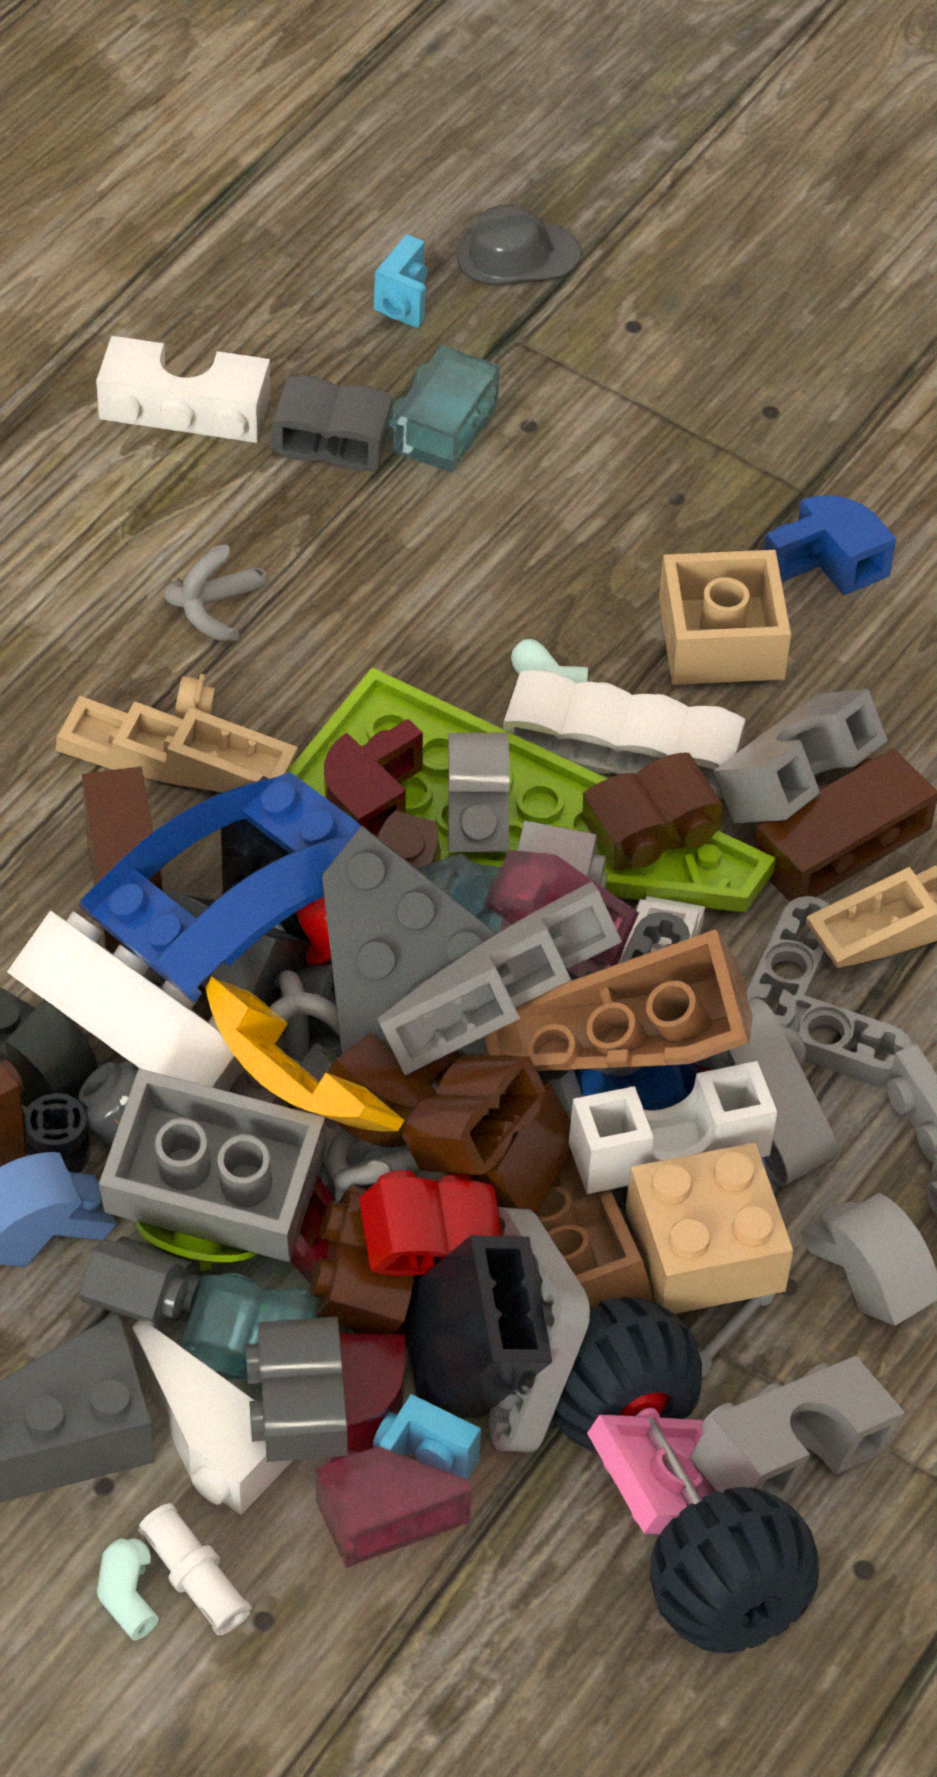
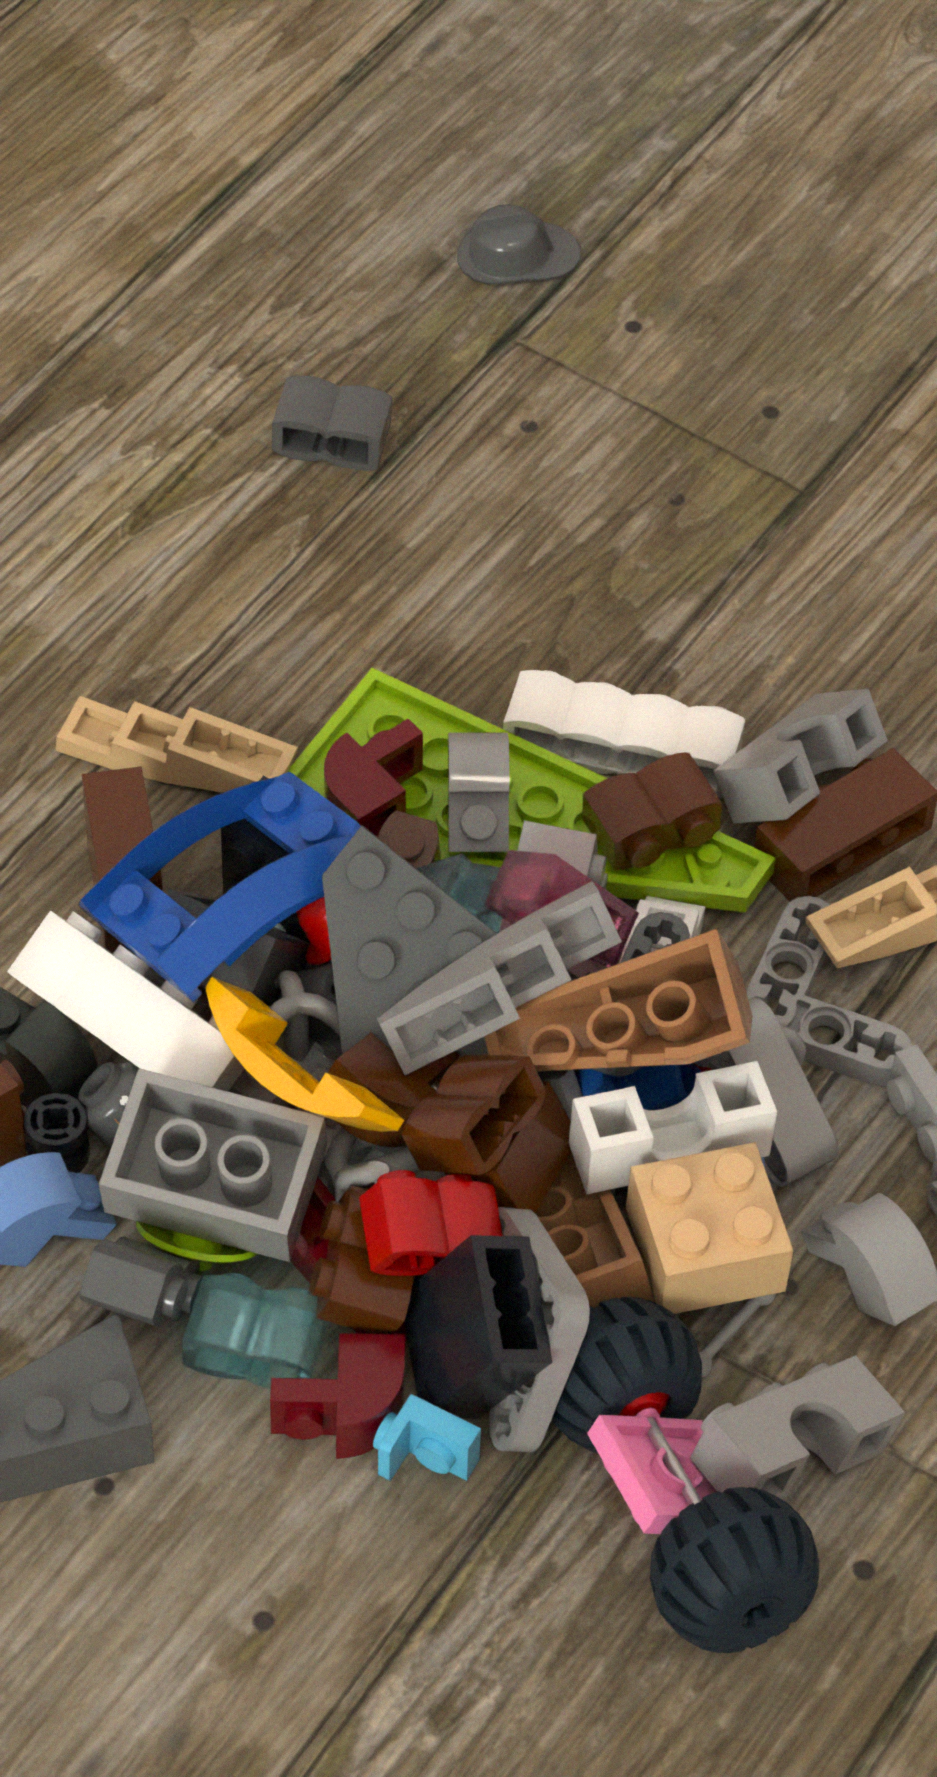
(117, 1586): light aqua arm -> none
(194, 1569): white pin -> none
(195, 695): tan plate -> none
(197, 592): light grey piece -> none
(206, 1422): white slope -> none
(220, 403): white arch -> none
(300, 1389): dark grey brick -> none
(387, 1502): clear pink slope -> none
(400, 283): medium azure bracket -> none
(445, 408): clear light blue brick -> none
(533, 656): light aqua arm -> none
(724, 617): tan brick -> none
(838, 538): blue brick -> none

